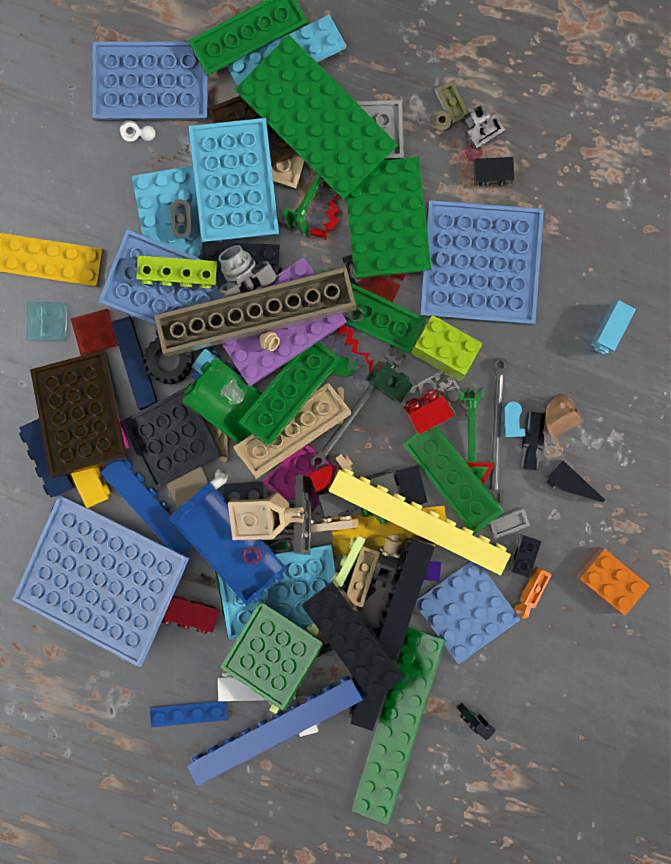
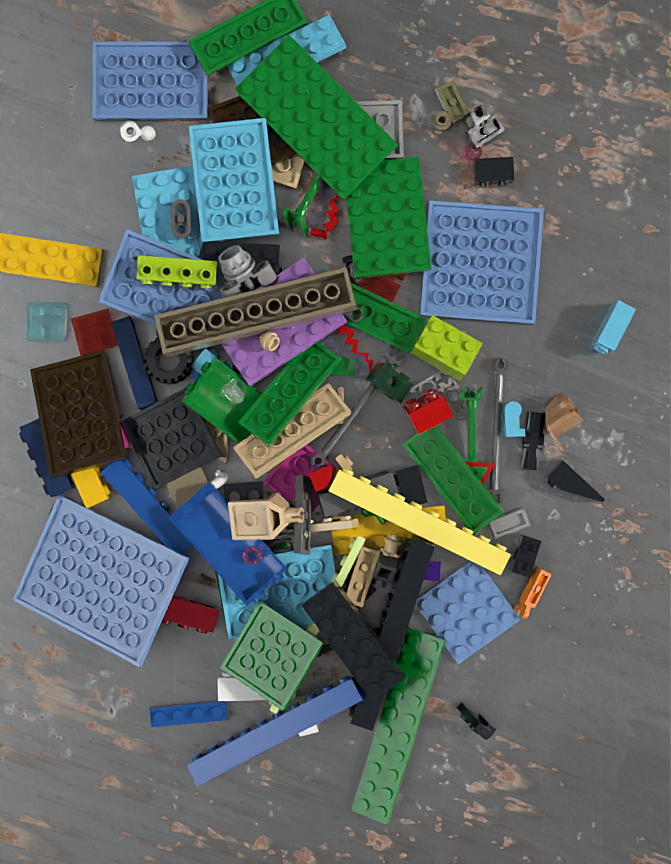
(612, 581): orange brick -> none

